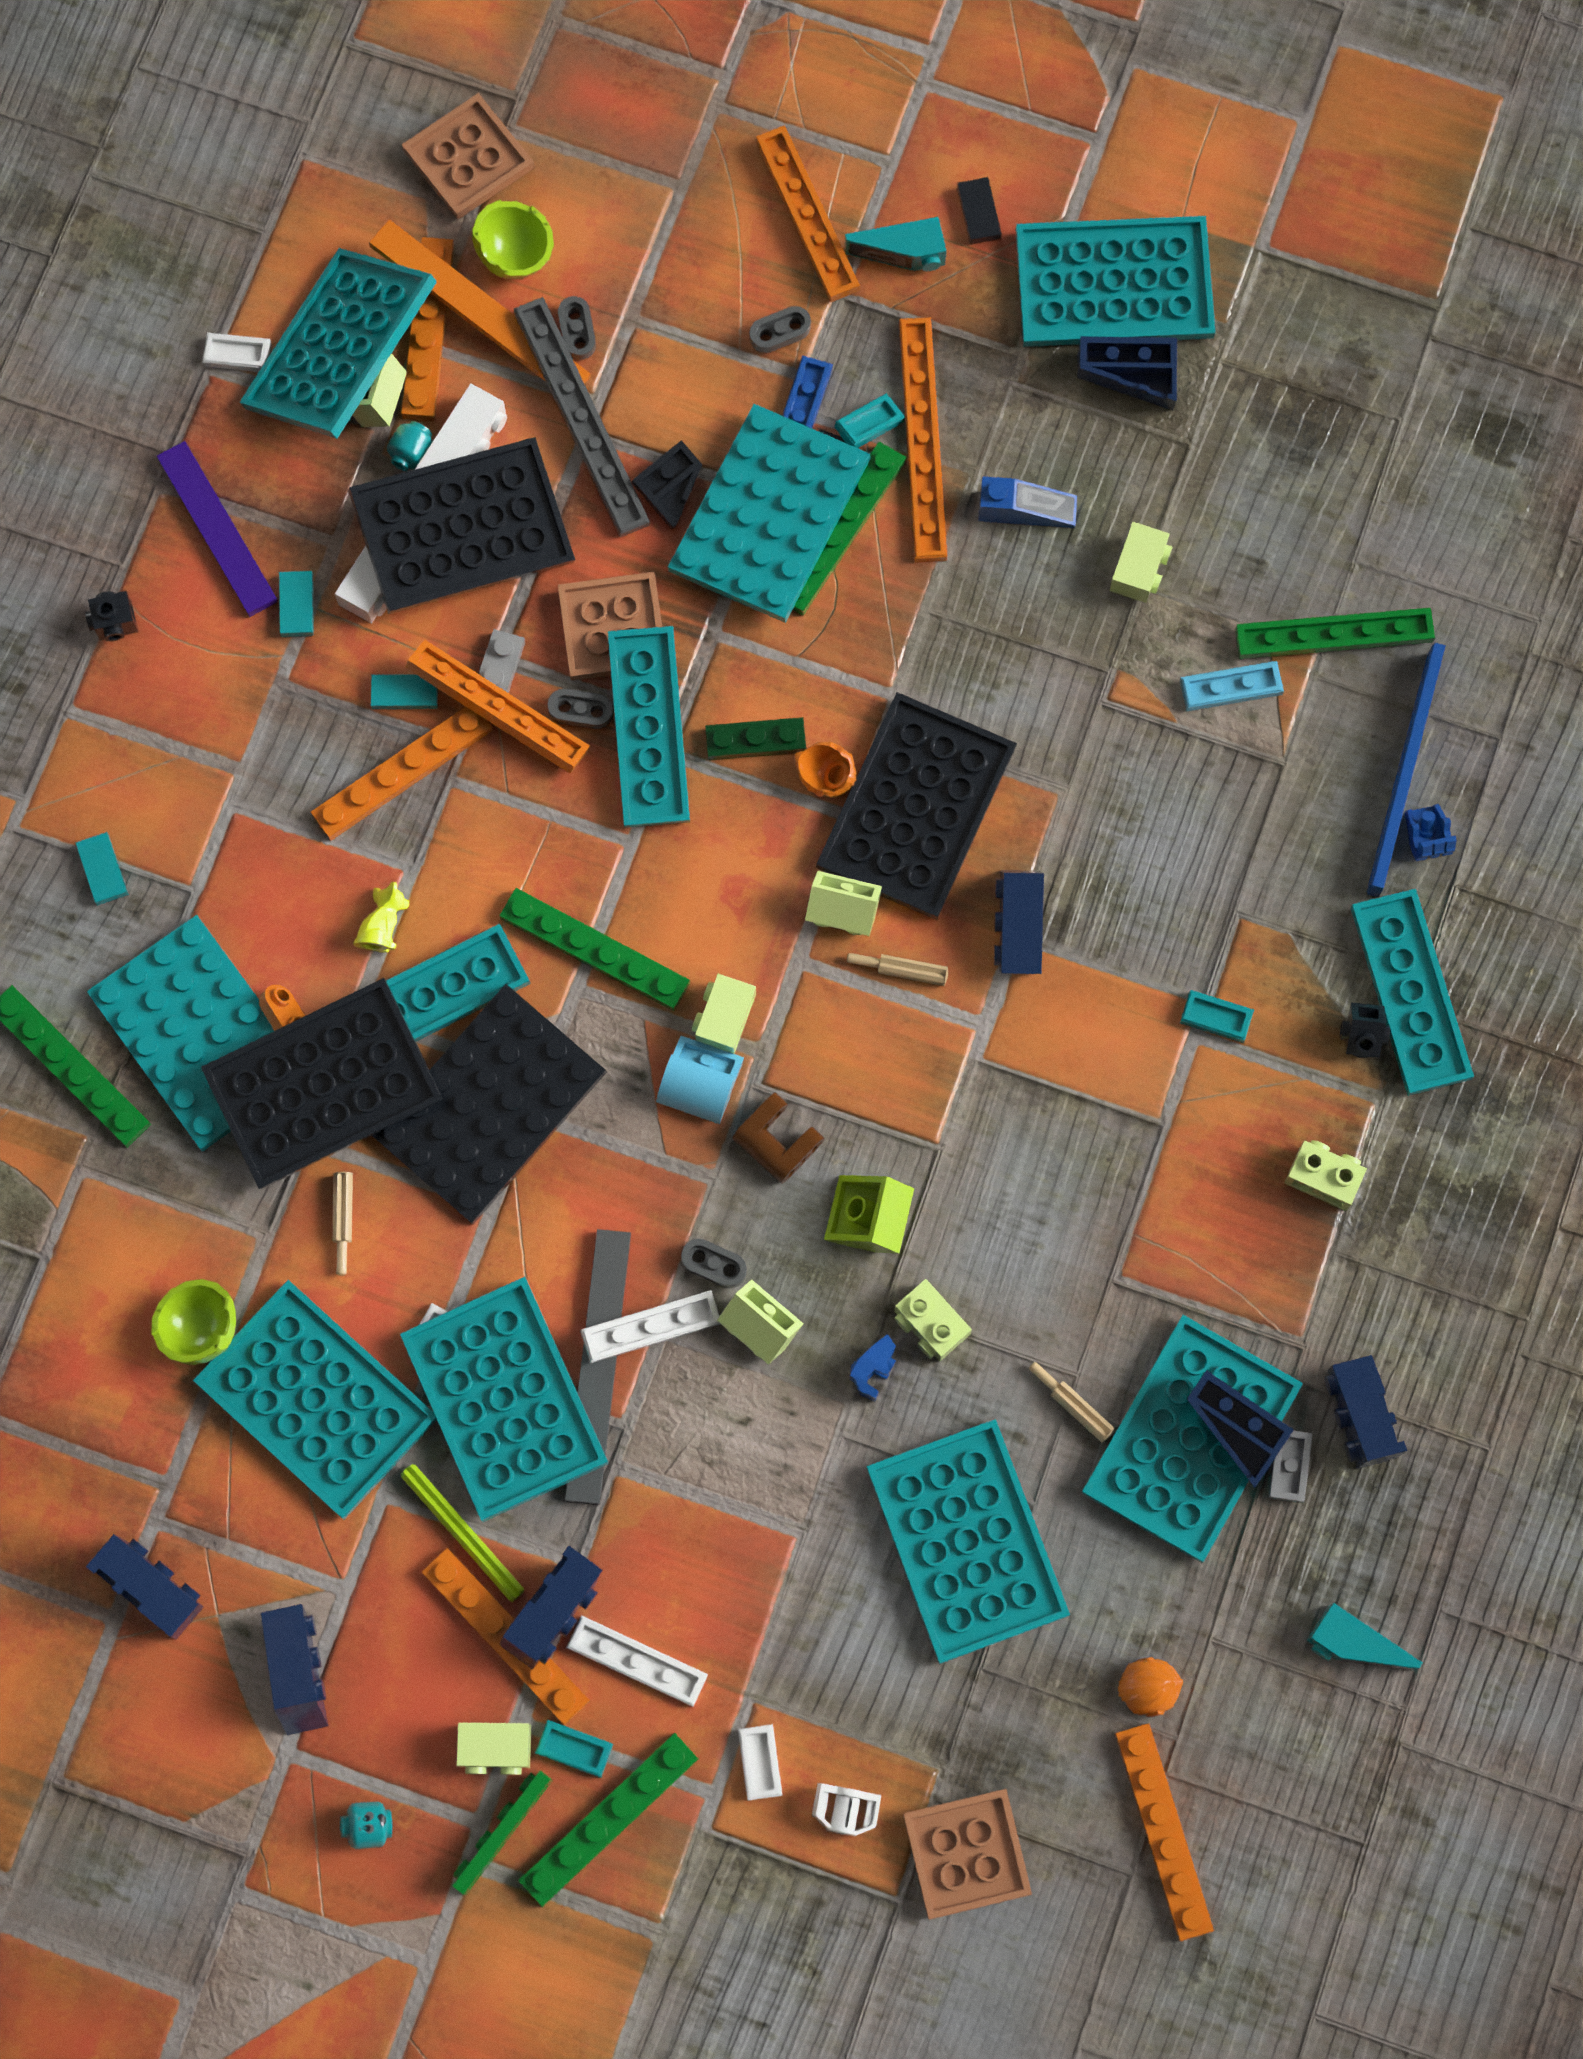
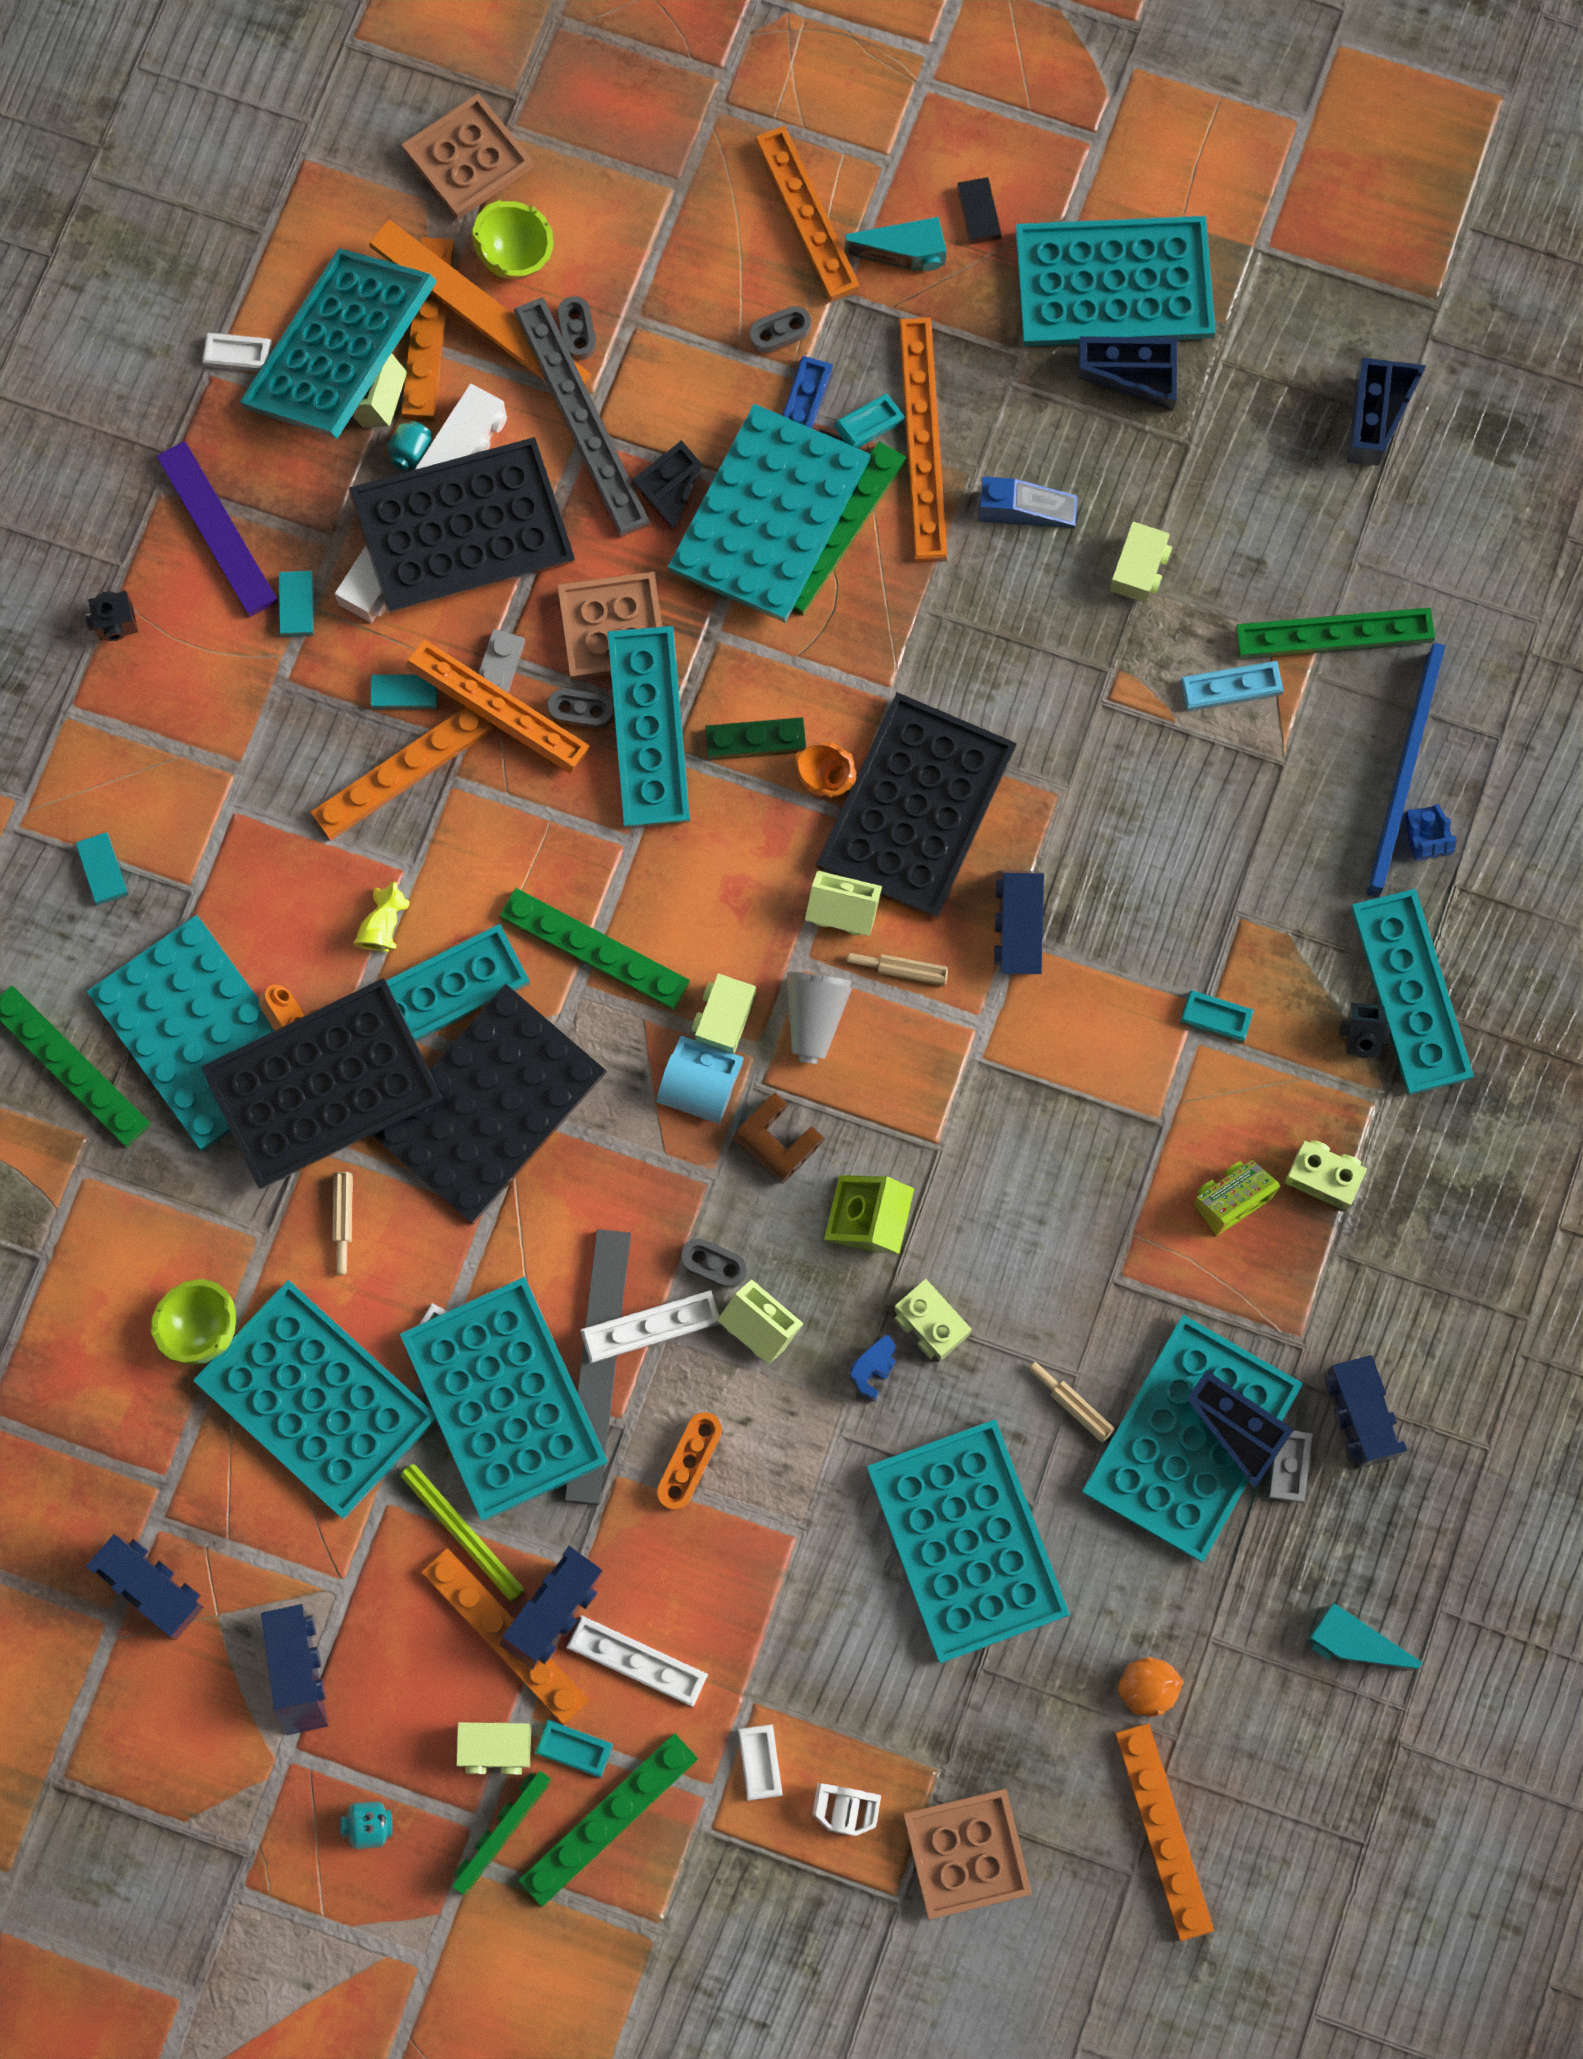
(690, 1445): none -> orange plate
(814, 1012): none -> light grey cone
(1235, 1196): none -> lime slope
(1379, 403): none -> dark blue wedge

